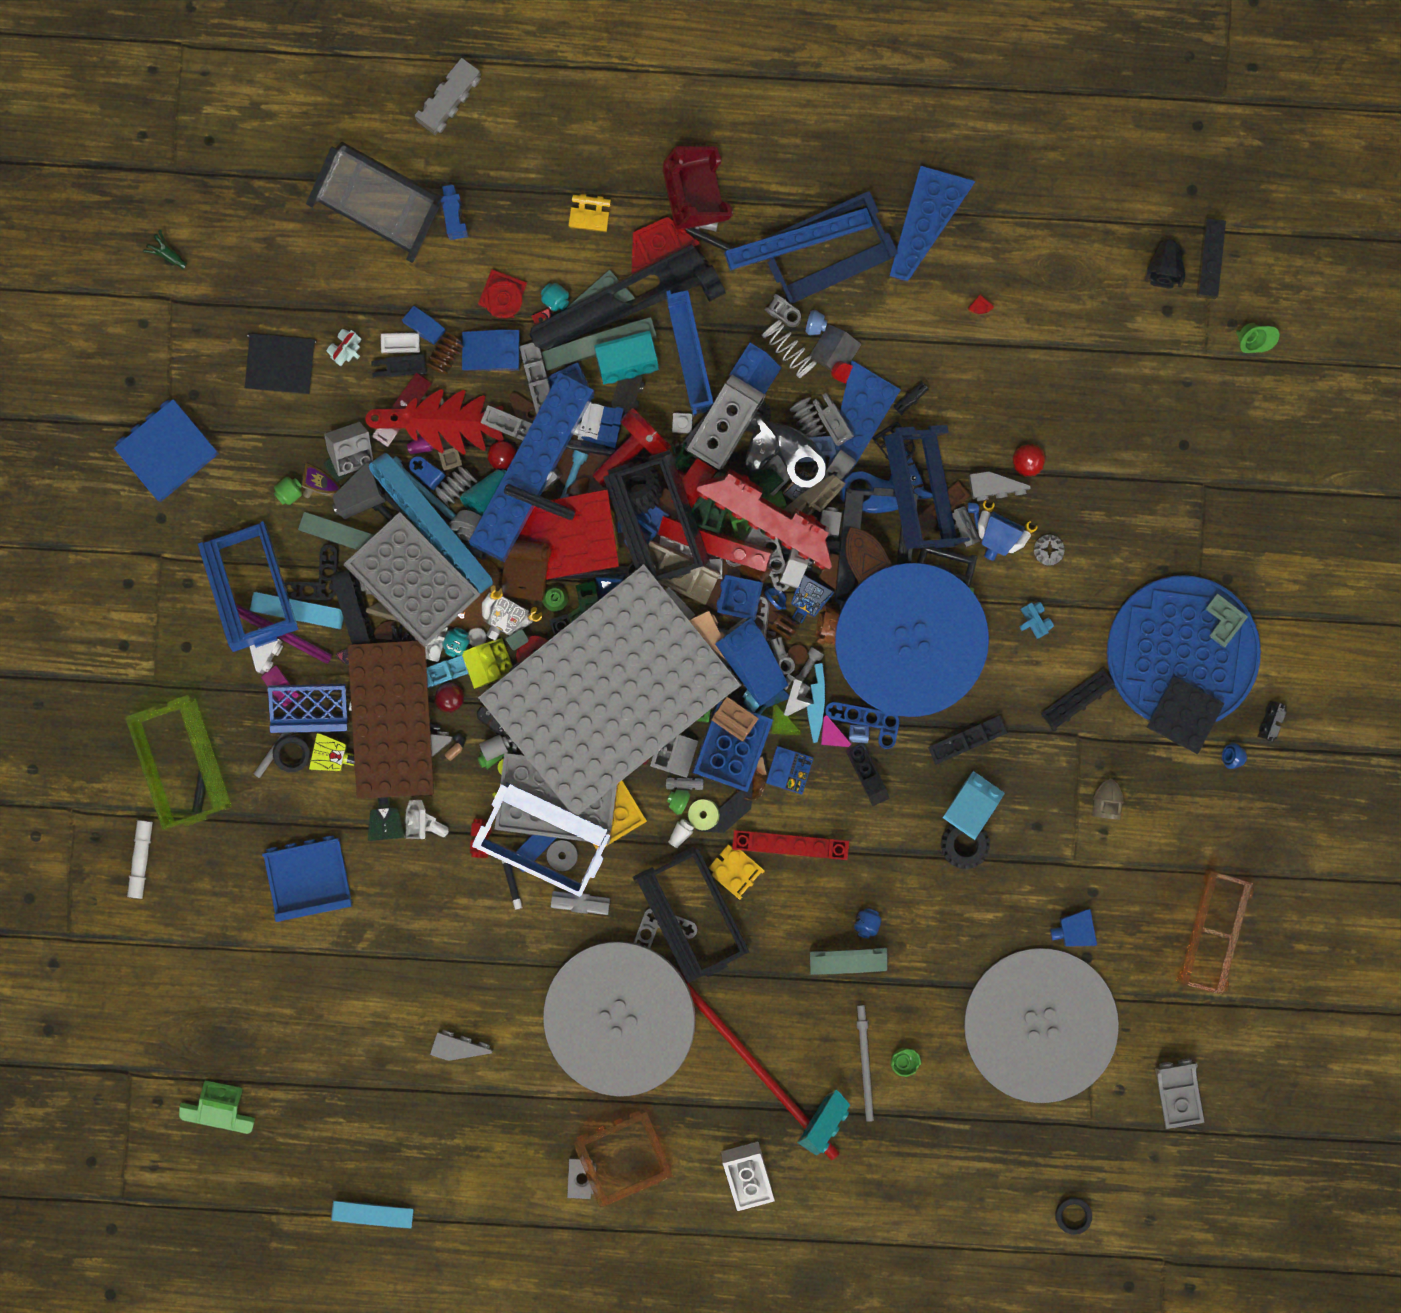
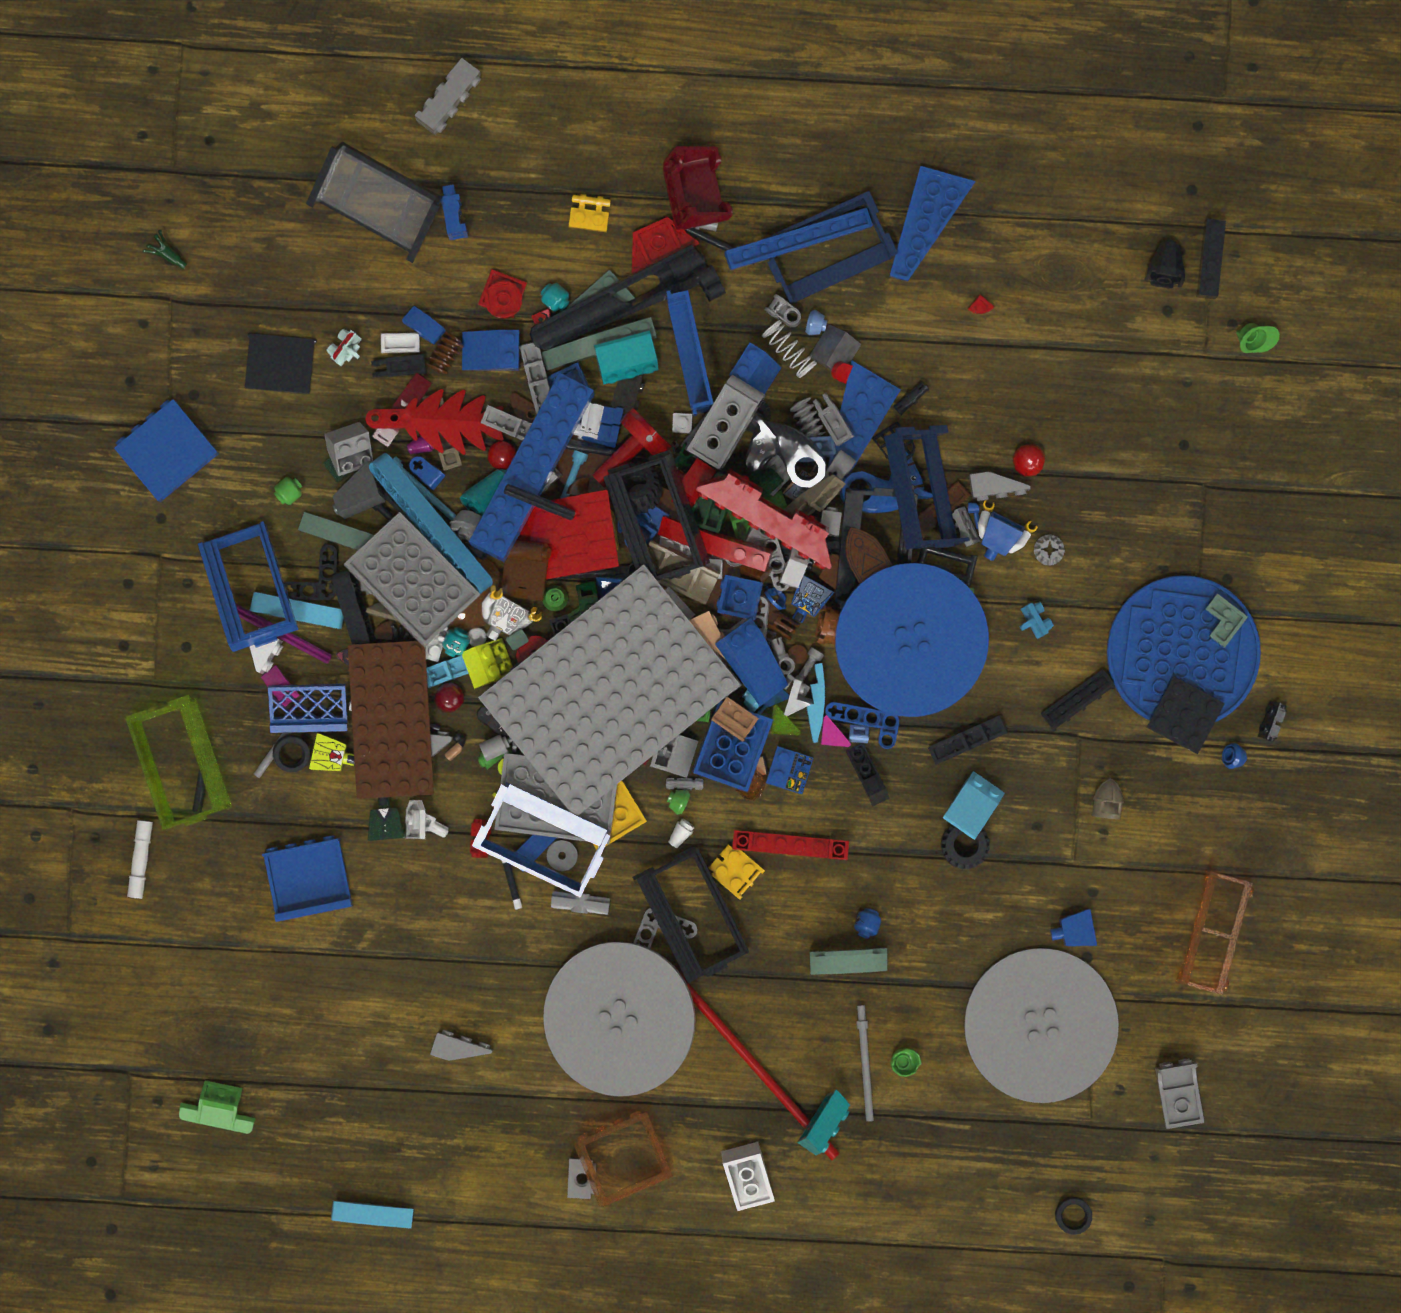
(318, 481): shield -> none
(455, 485): light grey piece -> none
(697, 820): yellowish green piece -> none
(732, 811): black sticker -> none

